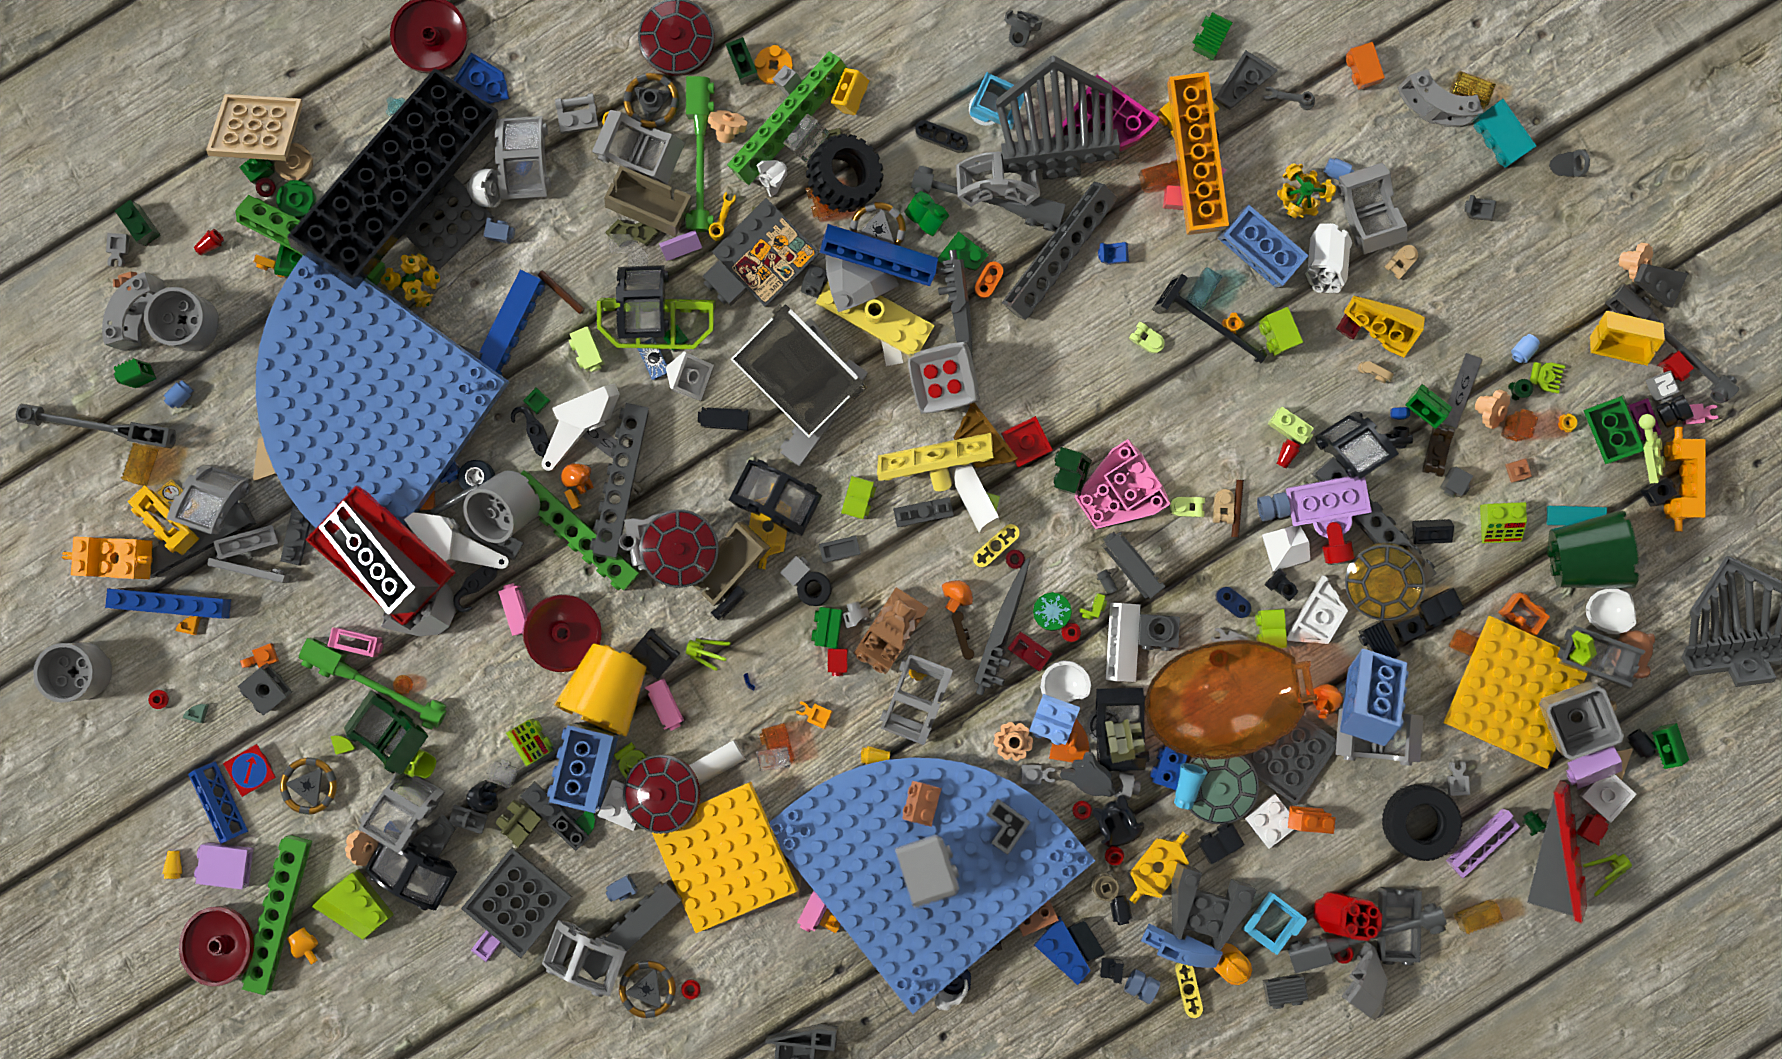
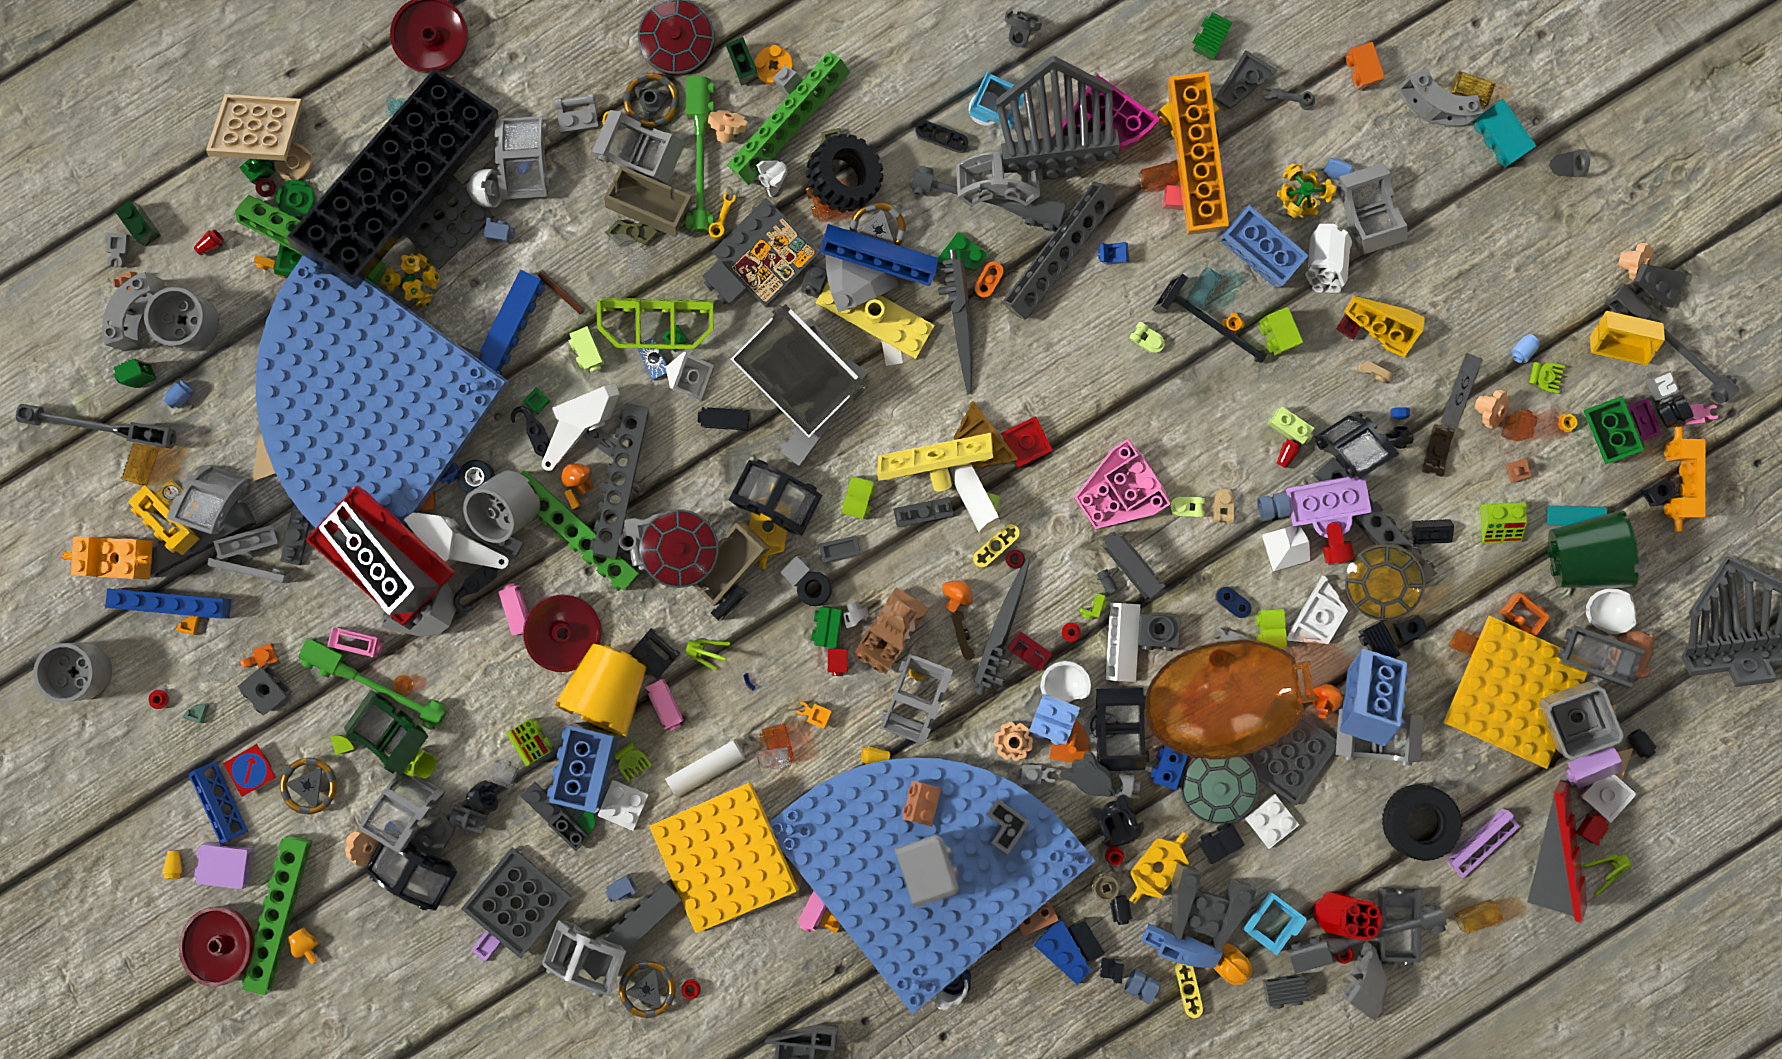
(355, 905): lime wedge -> none
(453, 501): dark grey bar -> none
(482, 79): blue tile -> none
(521, 824): olive hips -> none
(641, 301): window -> none
(661, 793): dark red dish -> none
(680, 245): lavender tile -> none
(806, 138): clear brick -> none
(850, 91): yellow brick -> none
(926, 213): green brick -> none
(943, 377): light grey piece -> none
(1052, 611): green tile -> none
(1072, 472): dark green brick -> none
(1088, 810): red plate -> none
(1121, 742): olive hips -> none
(1189, 785): medium azure plant -> none
(1237, 508): reddish brown bar -> none
(1278, 582): black plate -> none
(1311, 820): orange window -> none
(1406, 256): tan plate -> none
(1428, 406): green brick -> none
(1440, 606): black brick -> none
(1456, 482): dark grey brick -> none
(1458, 783): light grey plate -> none
(1480, 208): dark grey bracket -> none
(1516, 390): dark green brick -> none
(1534, 822): dark green brick -> none
(1584, 648): lime bracket -> none
(1652, 448): yellowish green plate -> none
(1670, 746): green brick -> none
(1678, 365): red window -> none

